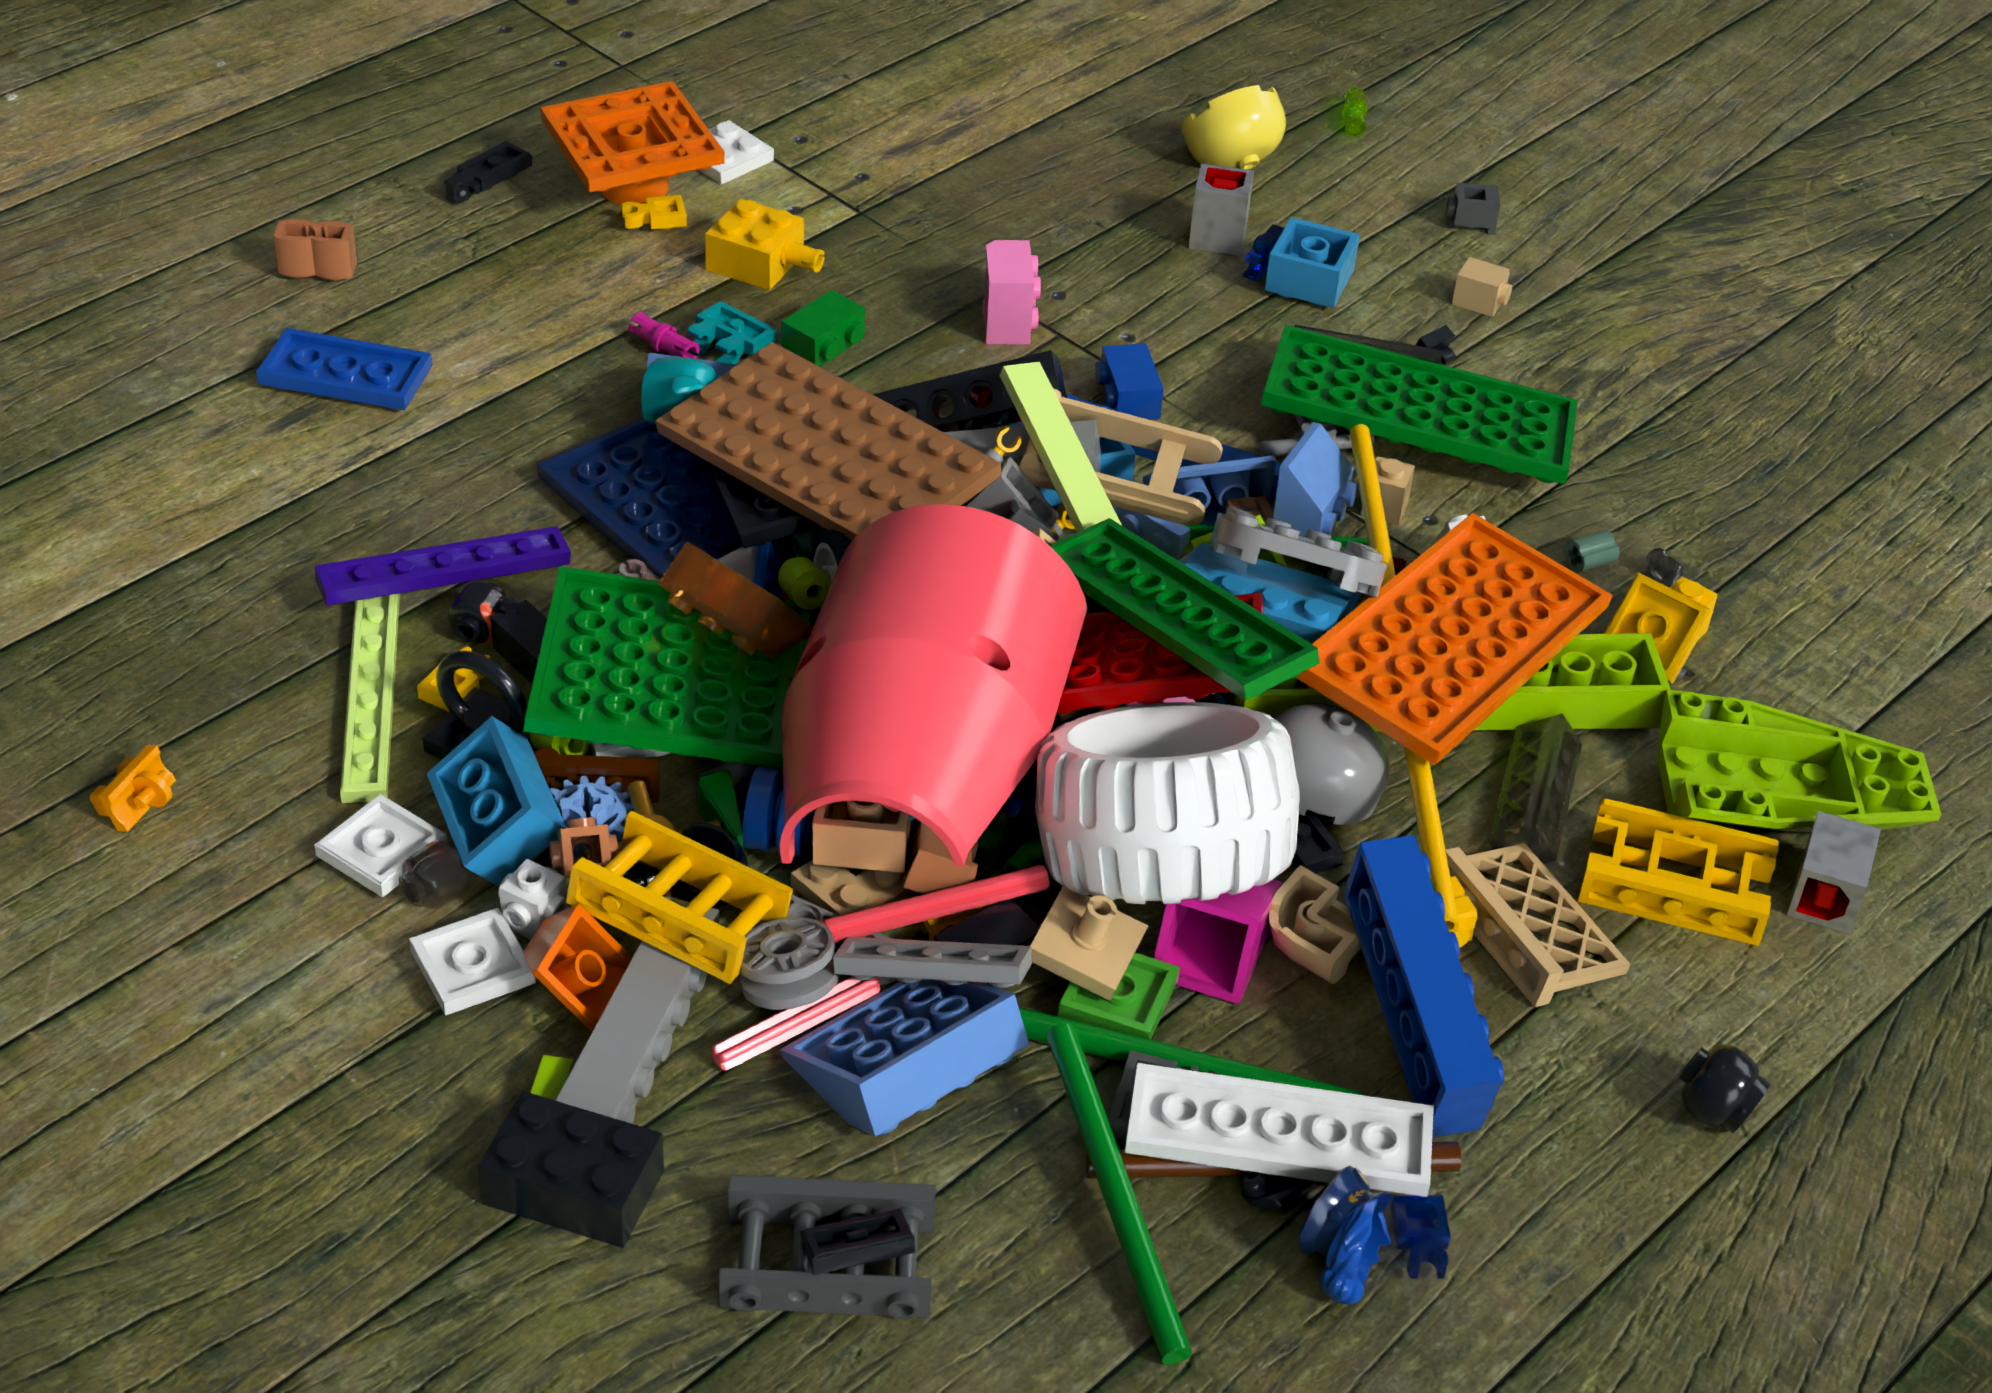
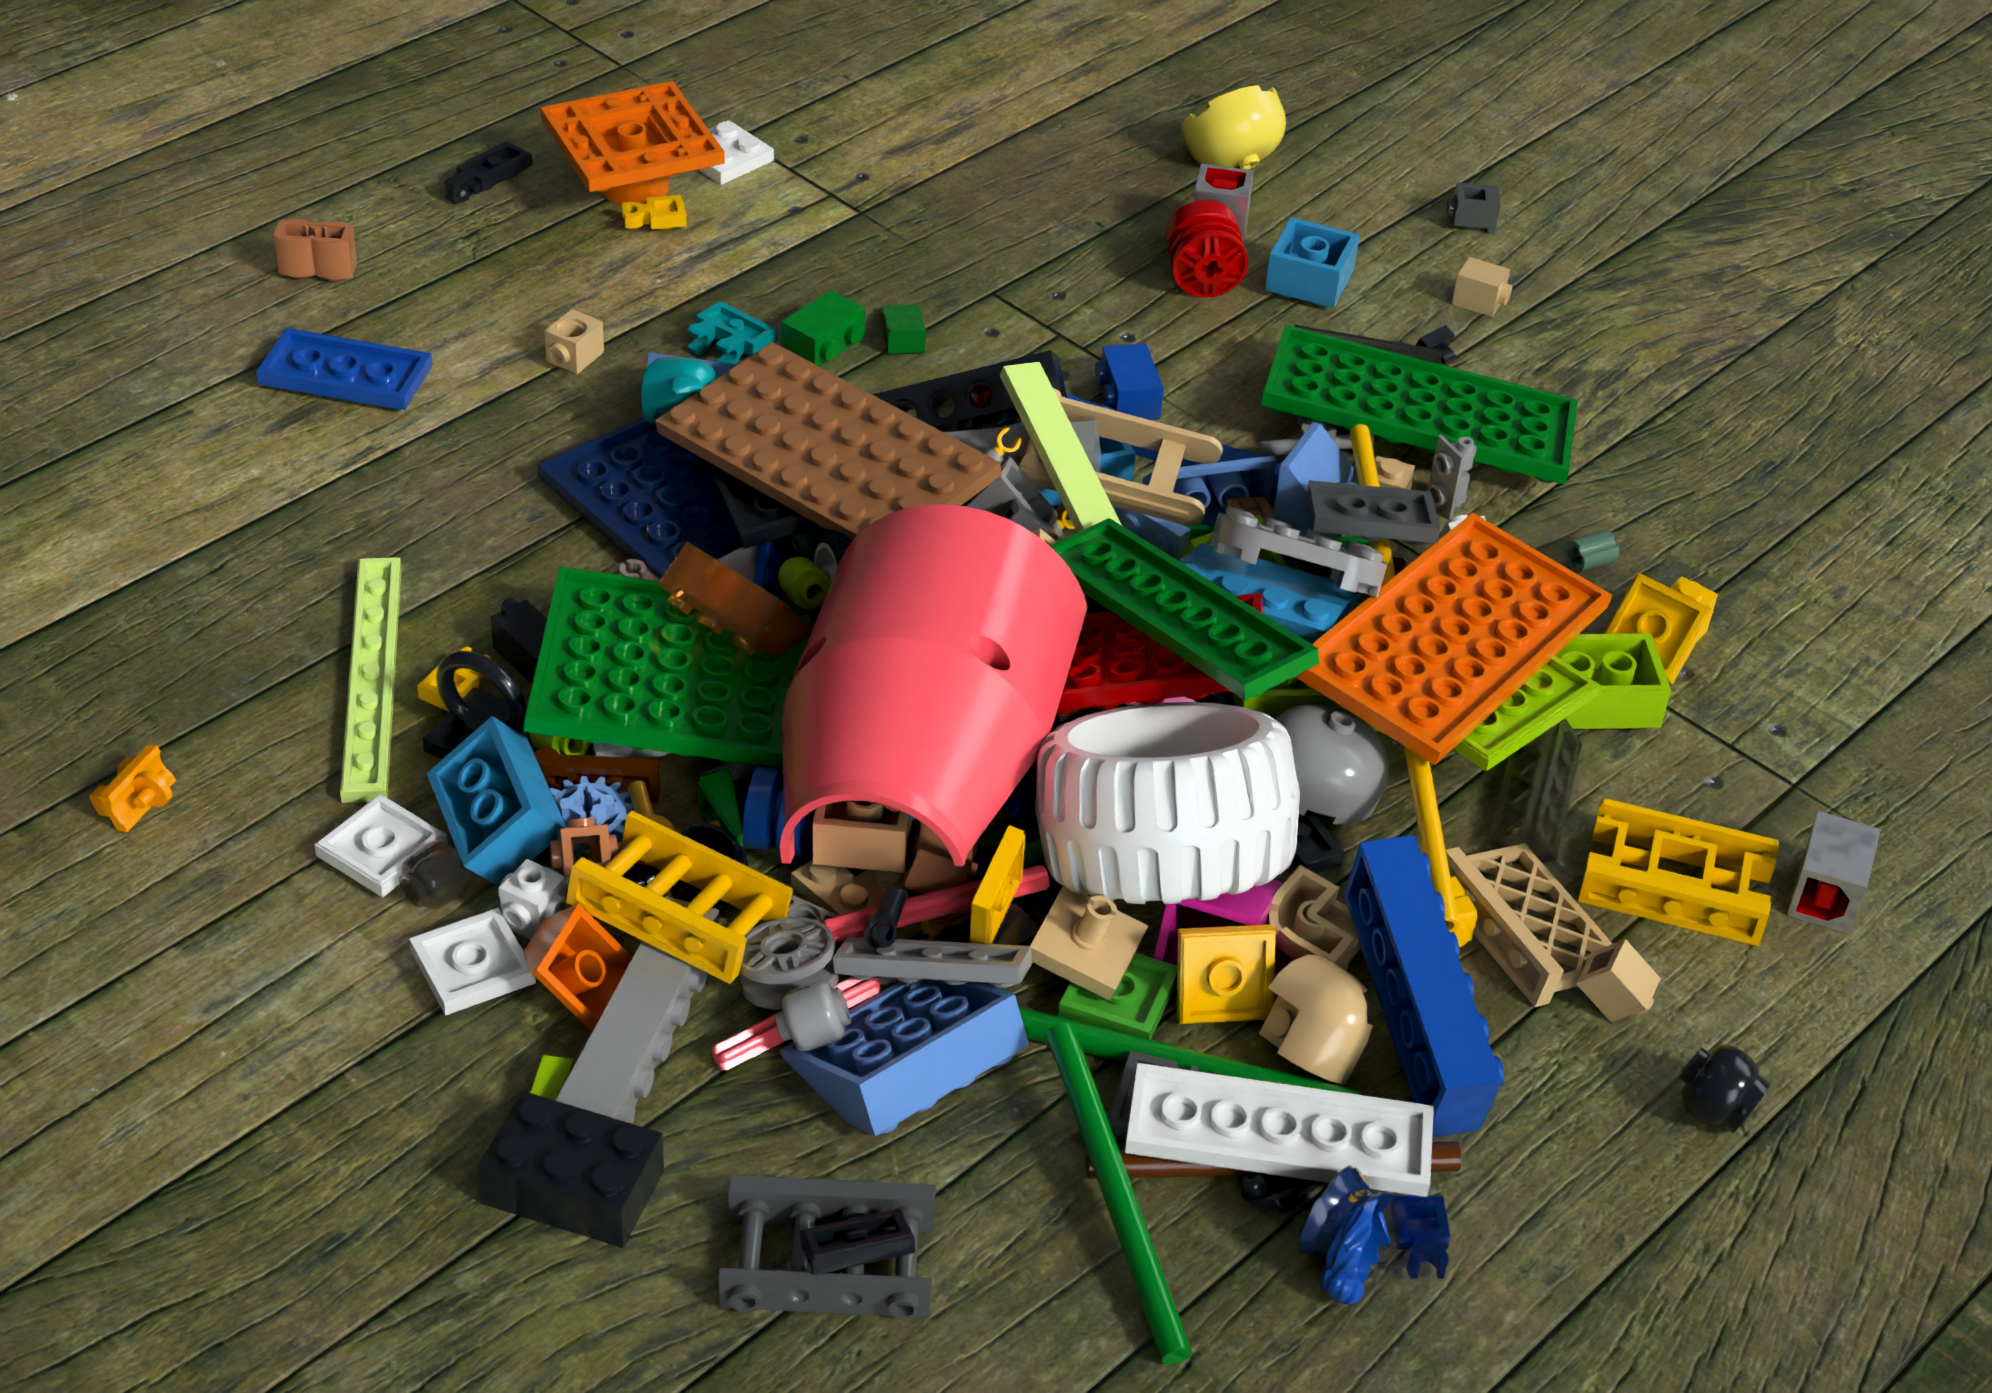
(441, 565): dark purple plate -> none
(473, 610): black head -> none
(574, 341): none -> tan brick
(662, 336): dark pink pin -> none
(758, 245): yellow brick -> none
(813, 1015): none -> light grey head
(881, 926): none -> black arm
(904, 329): none -> green slope
(998, 887): none -> yellow tile
(1010, 292): bright pink hinge -> none
(1206, 248): none -> red wheel
(1225, 973): none -> yellow tile
(1259, 256): clear blue plate -> none
(1318, 1017): none -> tan brick
(1355, 112): clear neon green axle -> none
(1372, 512): none -> dark grey plate
(1449, 475): none -> light grey hinge
(1529, 712): none -> lime tile
(1619, 981): none -> tan brick
(1664, 567): clear smoke arm -> none
(1778, 769): lime wedge -> none

